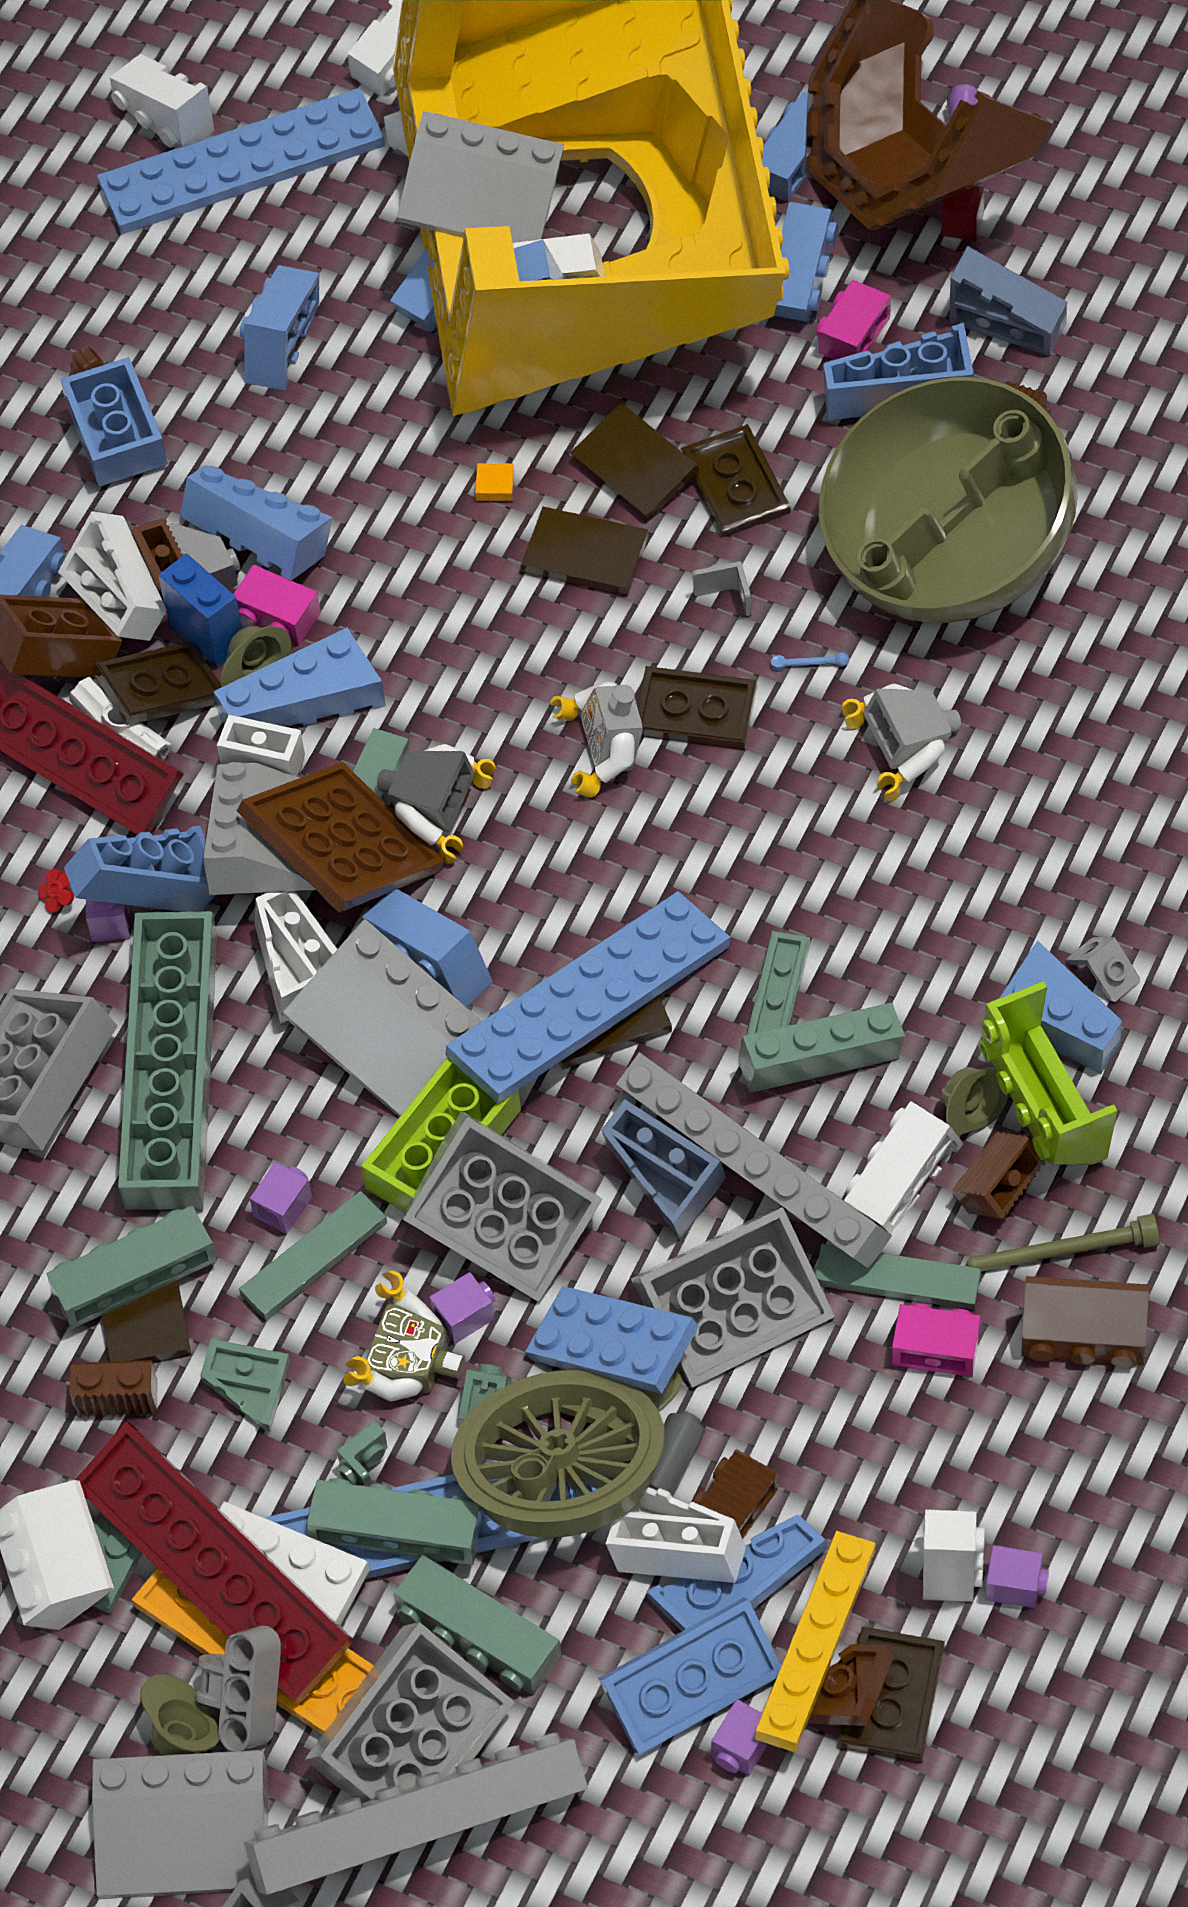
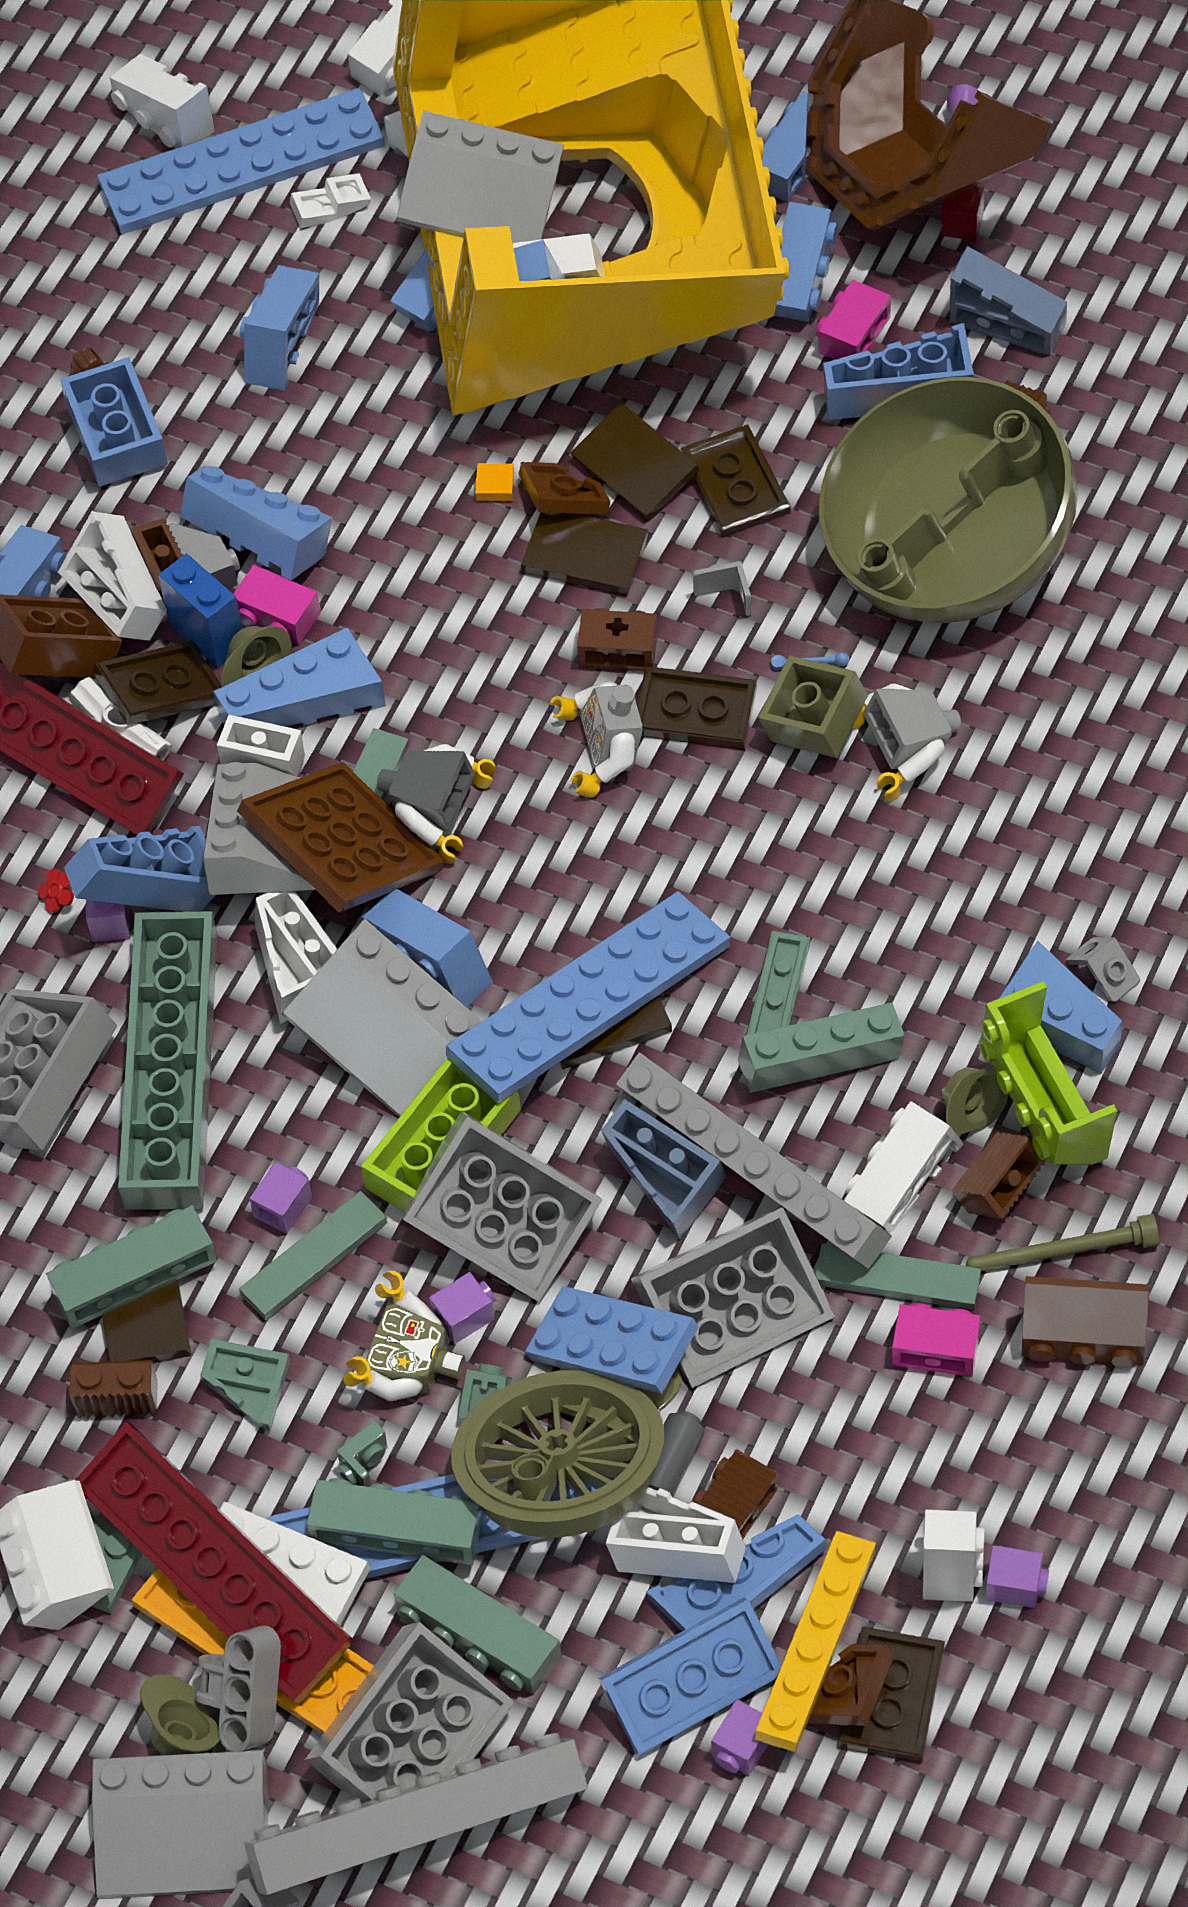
(338, 199): none -> white slope
(559, 493): none -> reddish brown plate
(617, 639): none -> reddish brown brick
(813, 706): none -> olive brick

